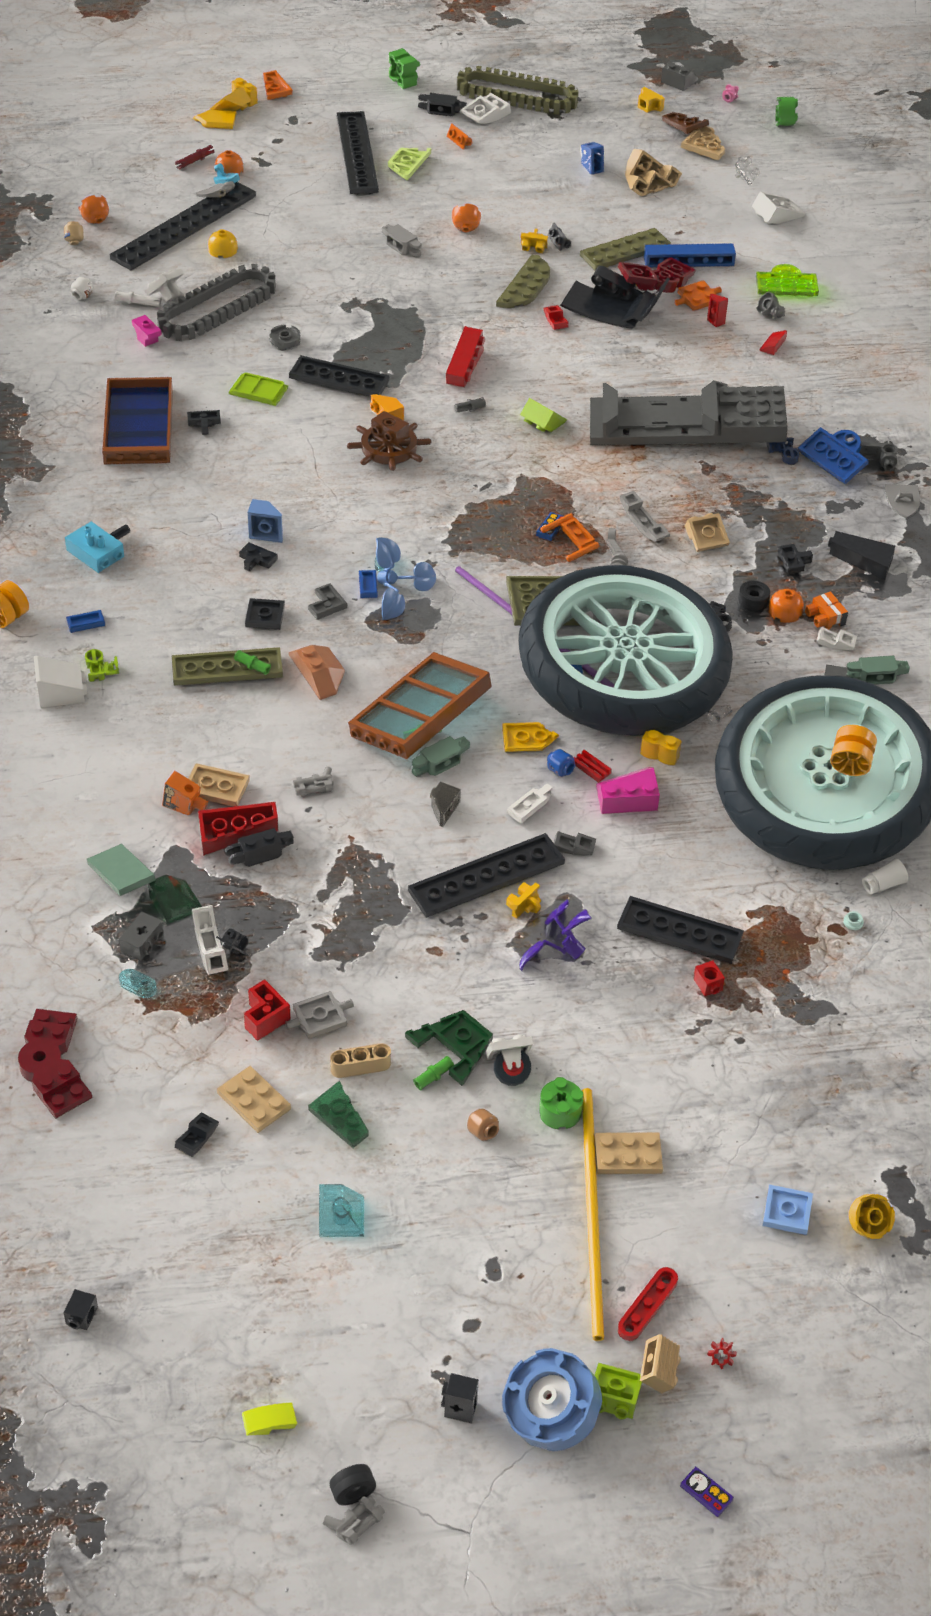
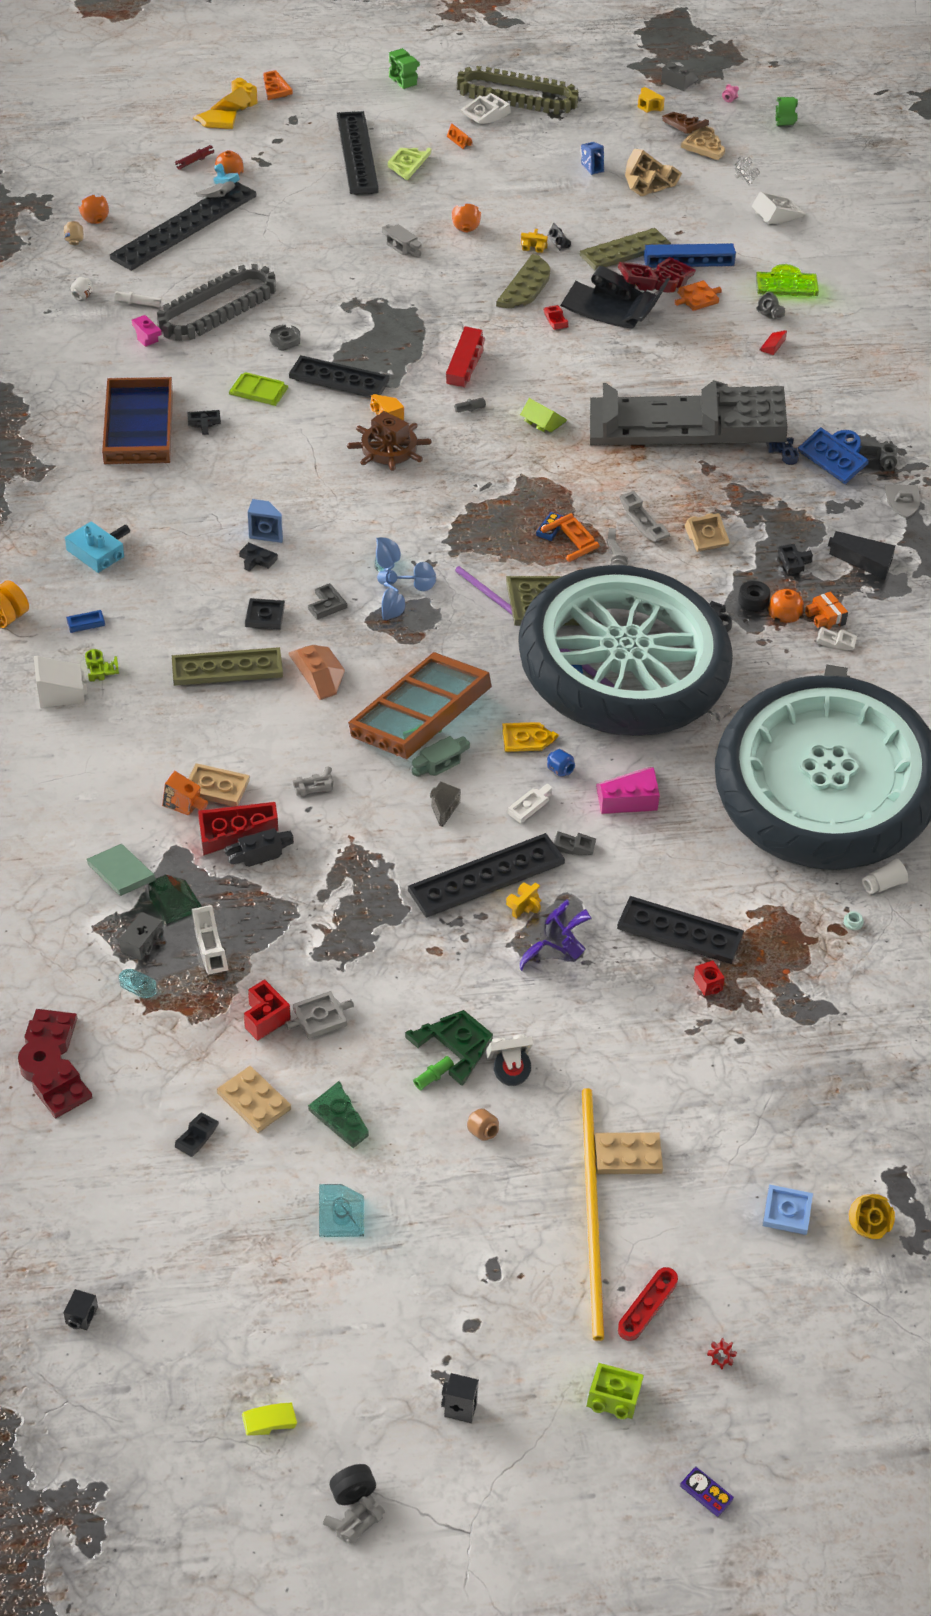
(166, 285): white plate -> none
(222, 244): yellow cylinder -> none
(234, 941): black hinge -> none
(252, 662): bright green pin -> none
(360, 1060): tan beam -> none
(368, 584): blue tile -> none
(441, 104): black hinge -> none
(552, 1399): medium blue piece -> none
(561, 1103): bright green brick -> none
(593, 764): red tile -> none
(660, 747): yellow brick -> none
(660, 1363): tan brick -> none
(717, 310): red slope -> none
(853, 750): light orange wheel -> none
(877, 669): sand green hinge -> none

